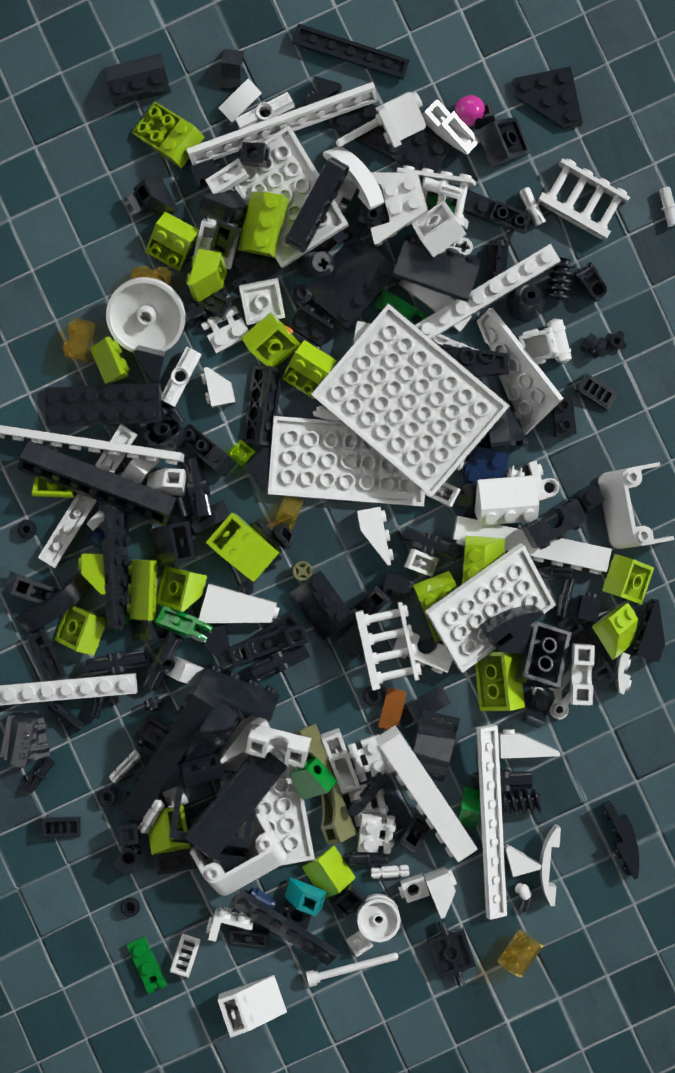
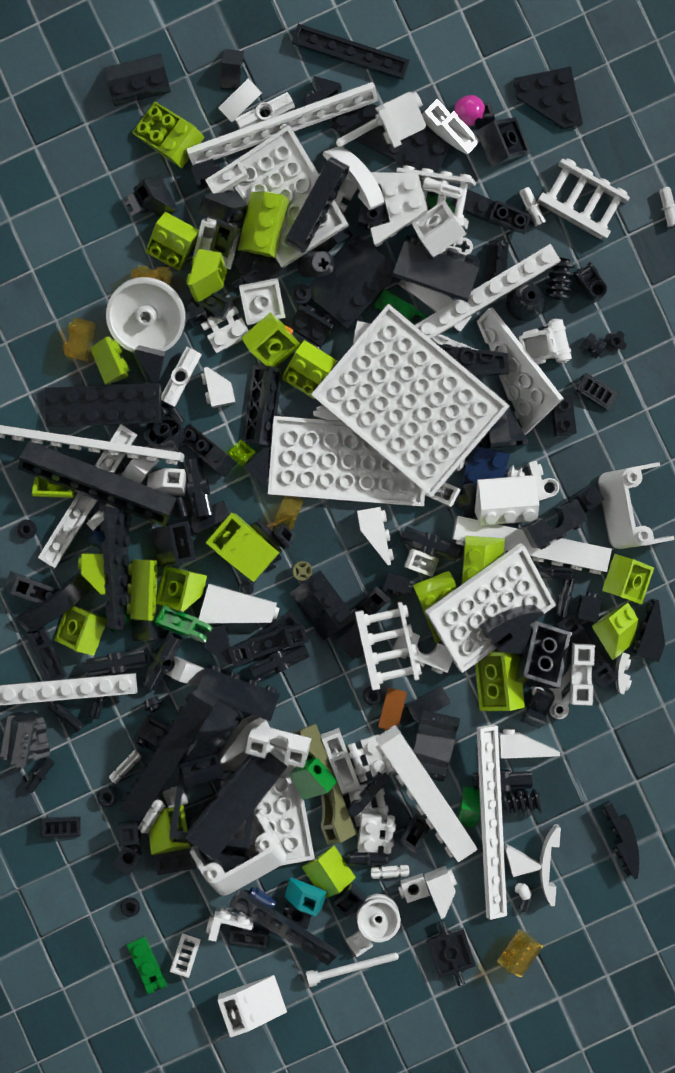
(261, 158): black brick -> none

